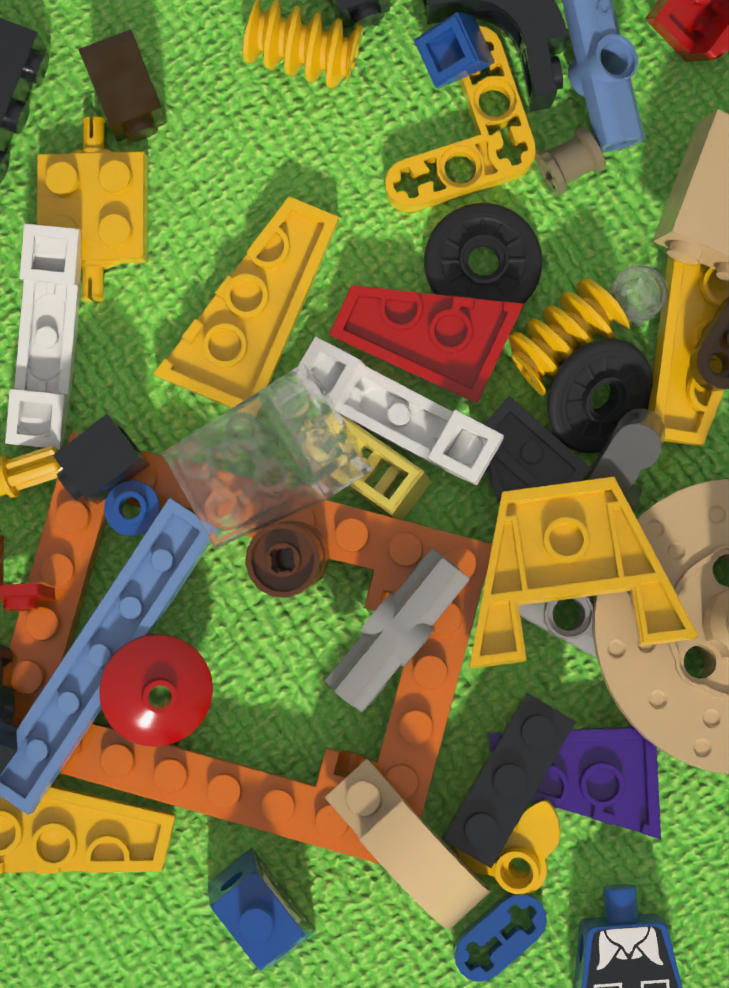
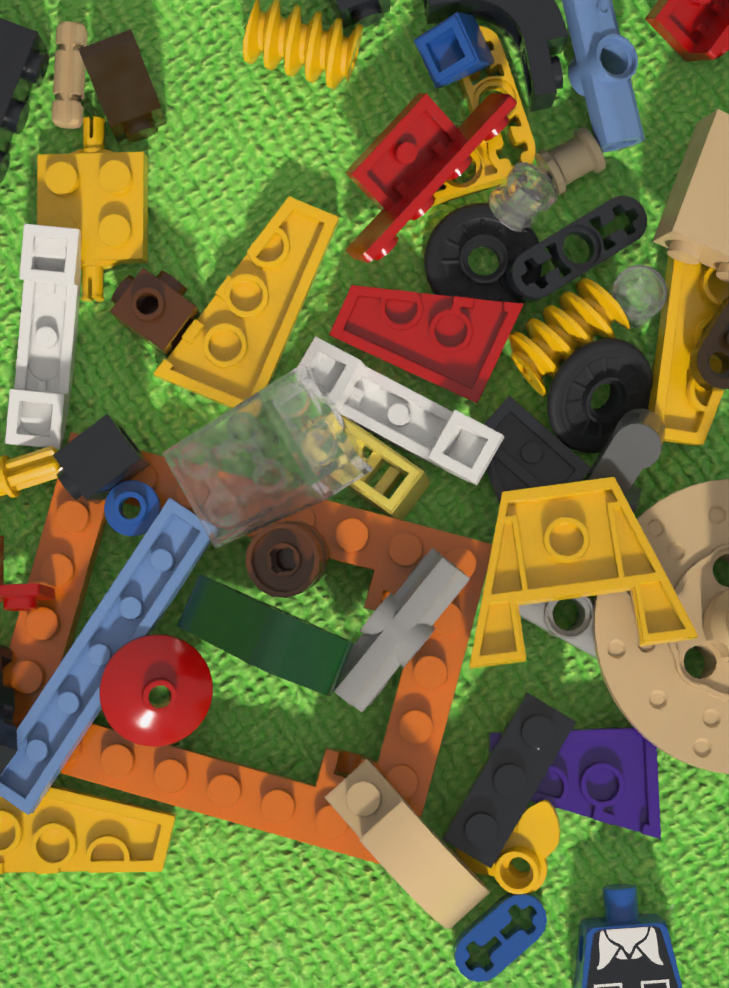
(69, 75): none -> tan axle
(154, 309): none -> reddish brown brick
(258, 910): blue torso -> none
(265, 636): none -> dark green beam
(414, 161): none -> red bracket
(522, 197): none -> clear wheel
(598, 217): none -> black beam

